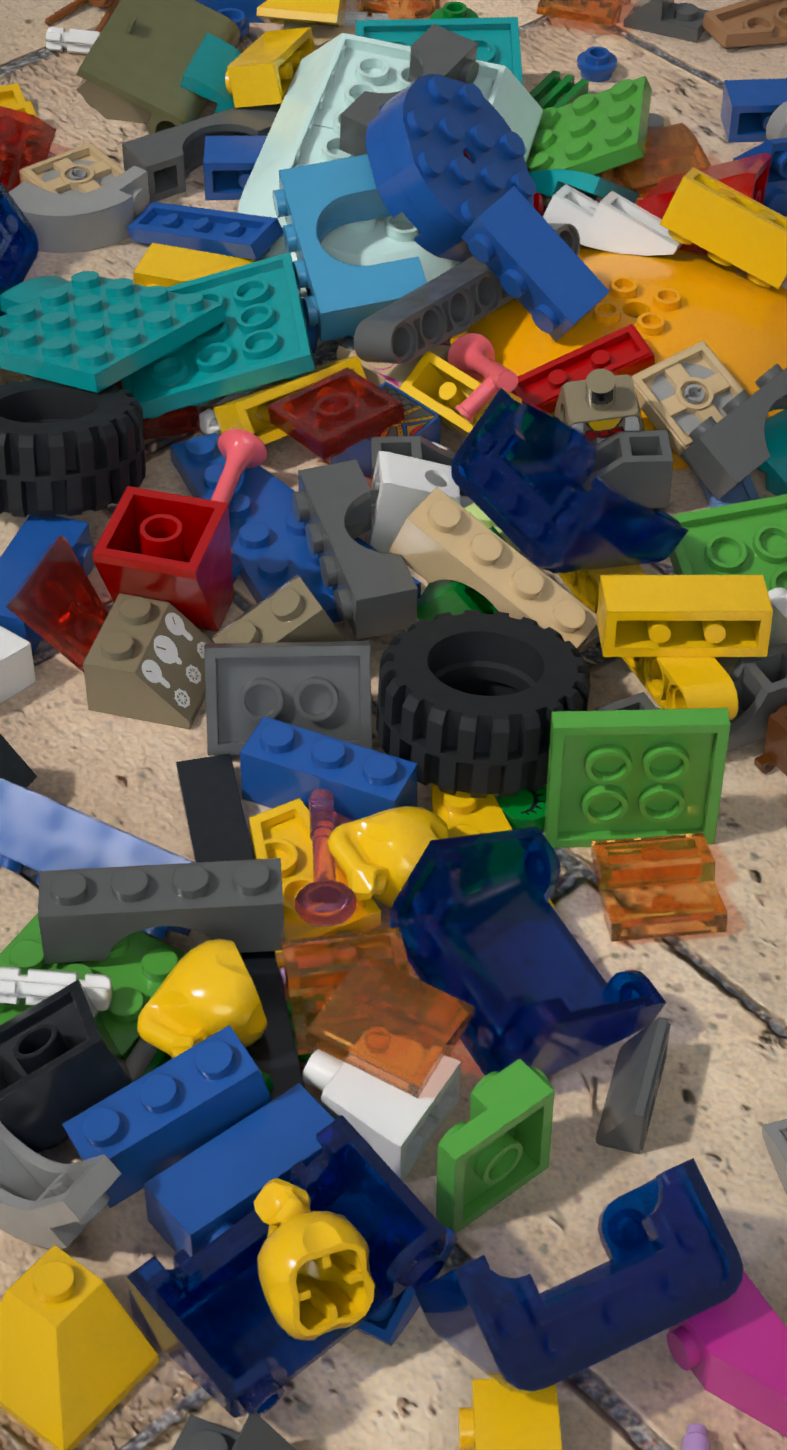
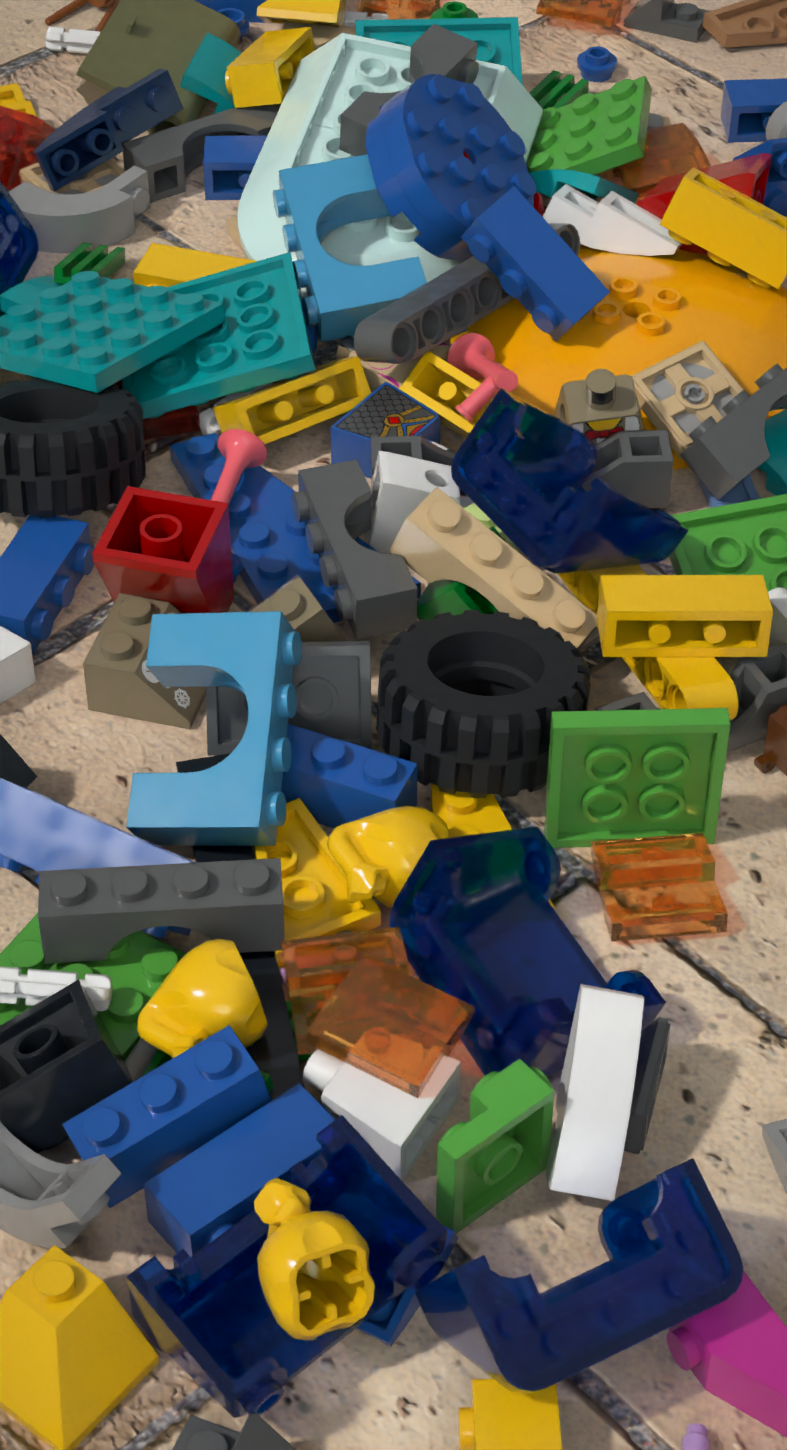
(61, 603): clear red wing -> none
(85, 259): none -> green tile
(102, 127): none -> dark blue slope
(206, 230): blue plate -> none
(242, 795): none -> dark azure arch
(325, 899): clear pink piece -> none
(336, 413): clear red plate -> none
(525, 809): green tile -> none
(595, 1093): none -> white slope
(618, 352): red tile -> none

